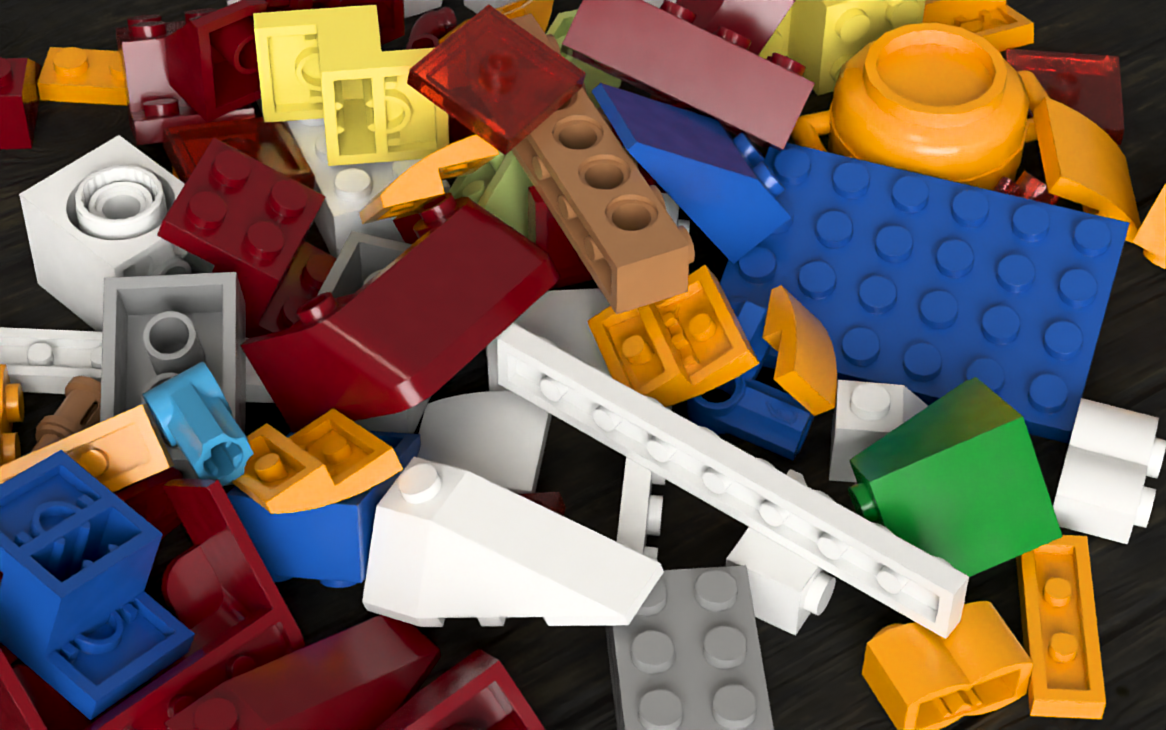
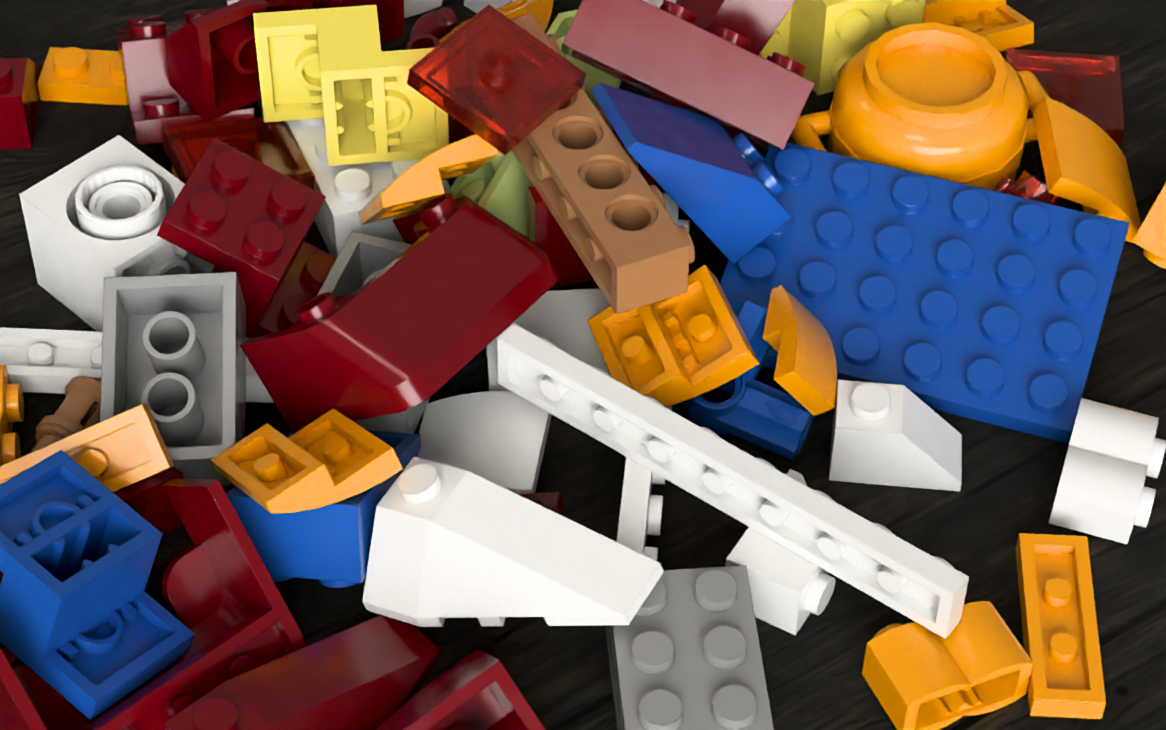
(200, 422): dark azure piece -> none
(958, 482): green slope -> none

